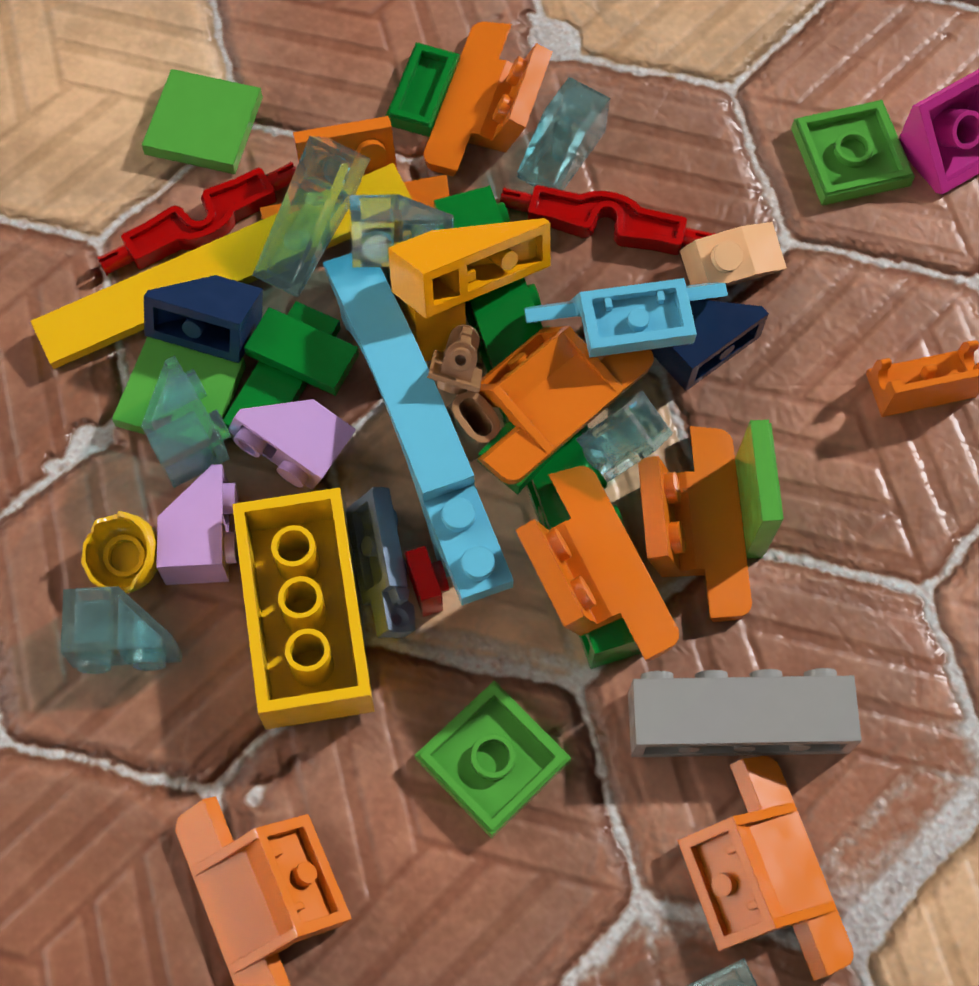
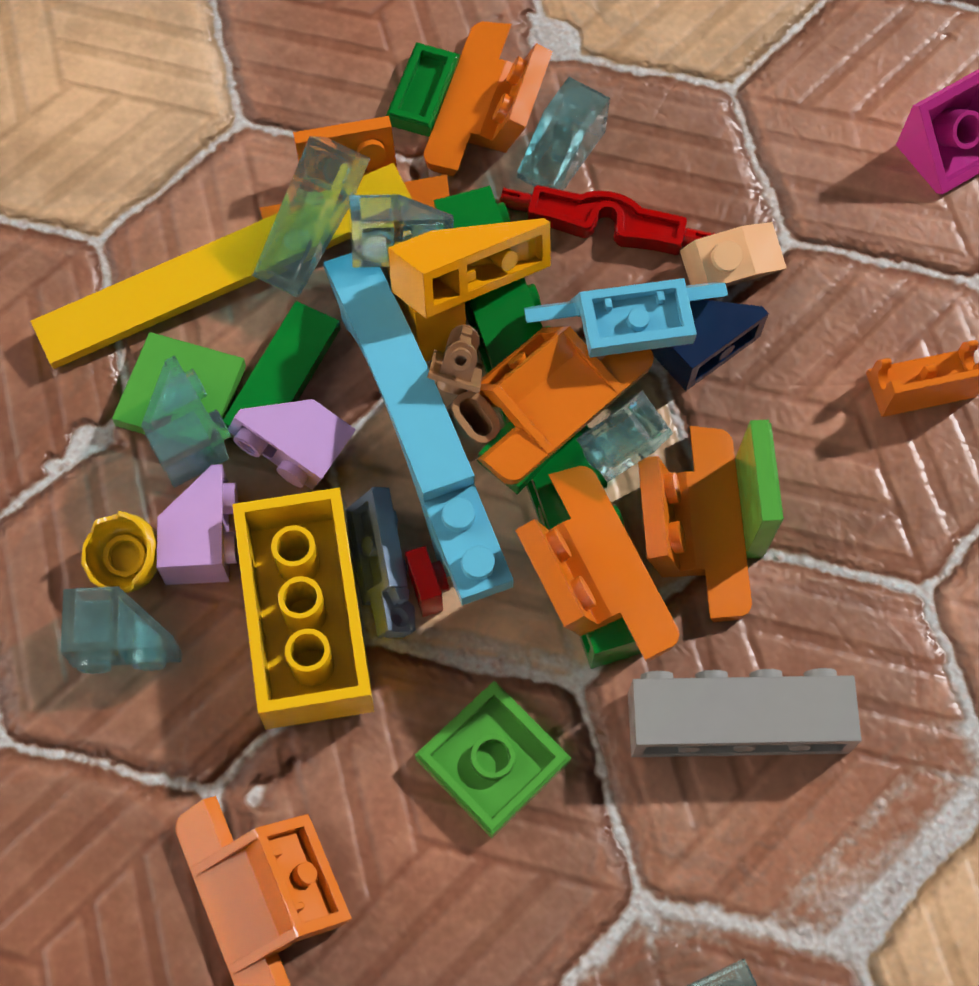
(177, 231): red piece -> none
(202, 121): bright green tile -> none
(205, 315): dark blue slope -> none
(302, 351): green tile -> none
(763, 873): orange plate -> none
(852, 152): bright green tile -> none

